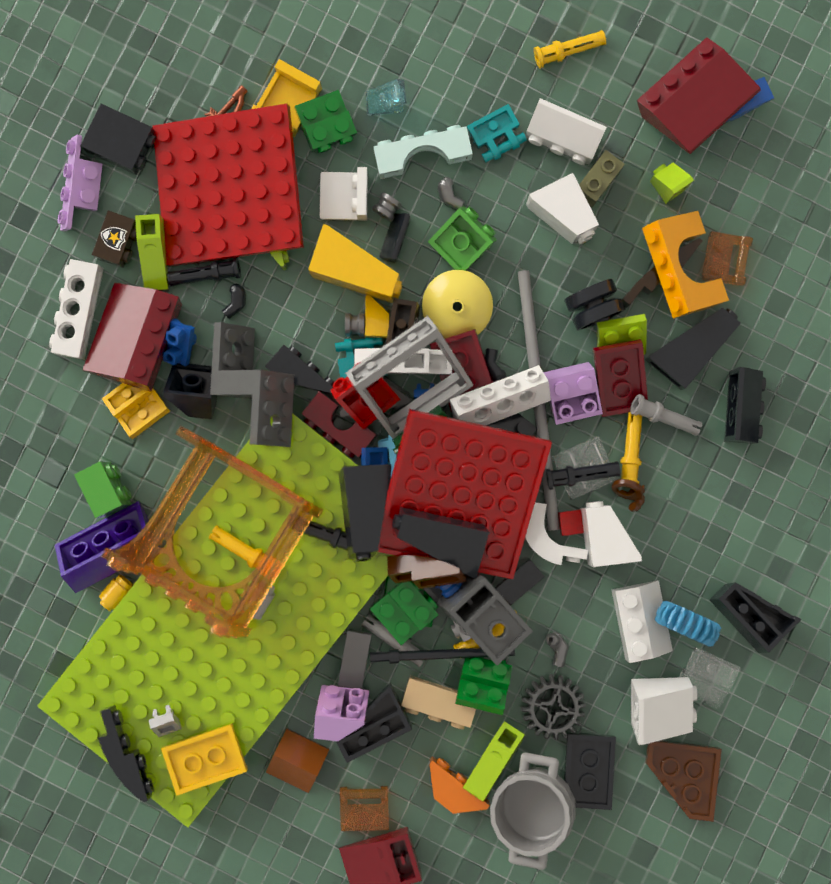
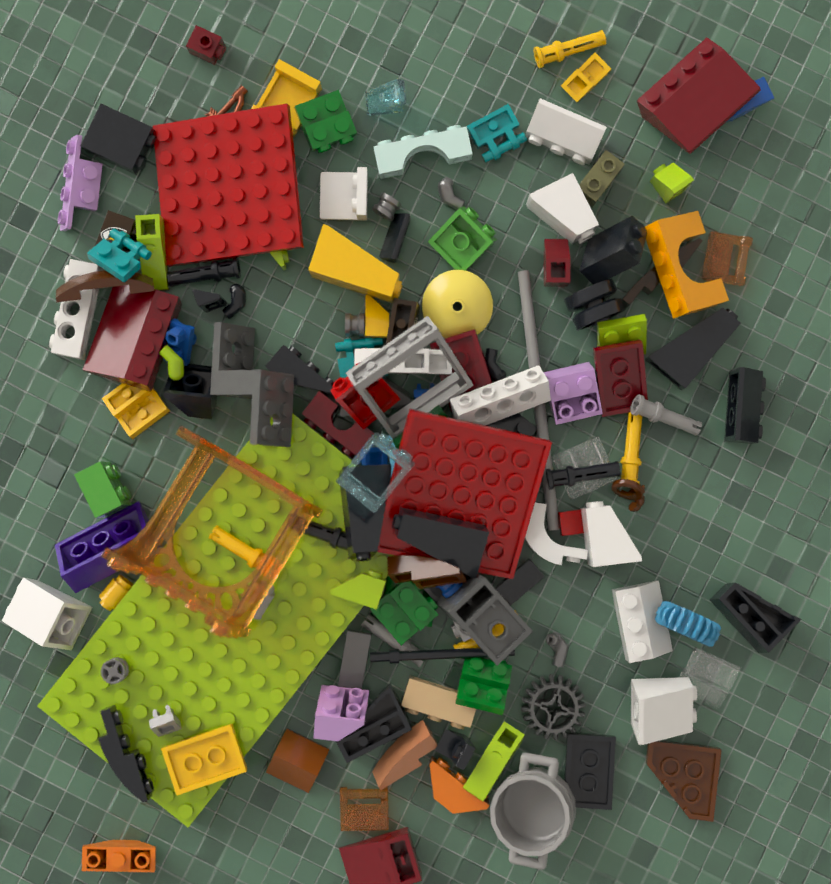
(46, 614): none -> white slope
(101, 279): none -> reddish brown slope
(111, 674): none -> flat silver wheel
(116, 261): none -> teal plate
(119, 856): none -> orange slope
(175, 363): none -> lime arm
(206, 45): none -> dark red brick
(209, 301): none -> black slope
(361, 491): none -> clear light blue window
(362, 589): none -> lime slope
(404, 755): none -> nougat slope
(456, 747): none -> black slope
(556, 263): none -> dark red slope
(586, 77): none -> yellow slope
(613, 250): none -> black brick

